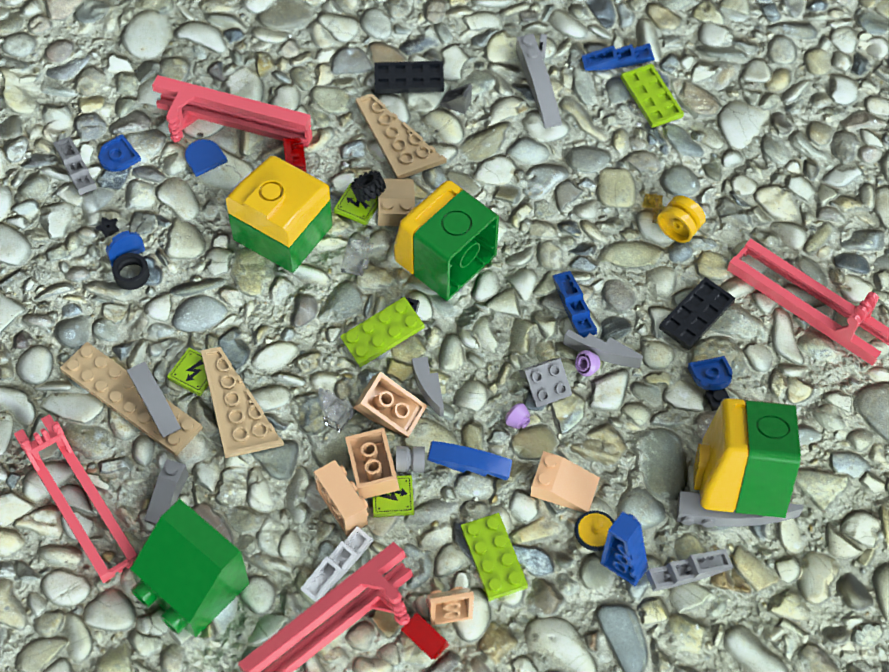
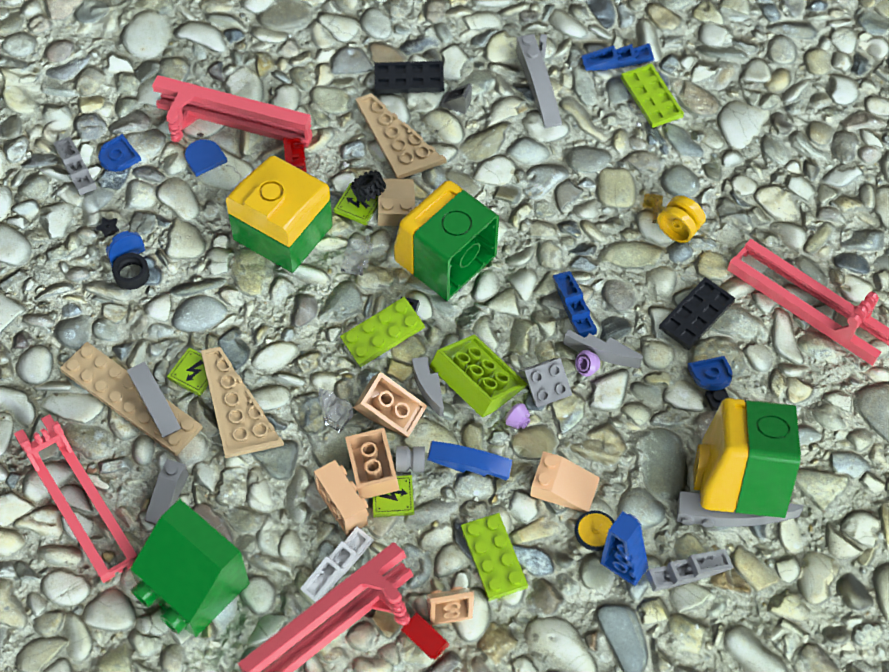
(477, 374): none -> lime slope

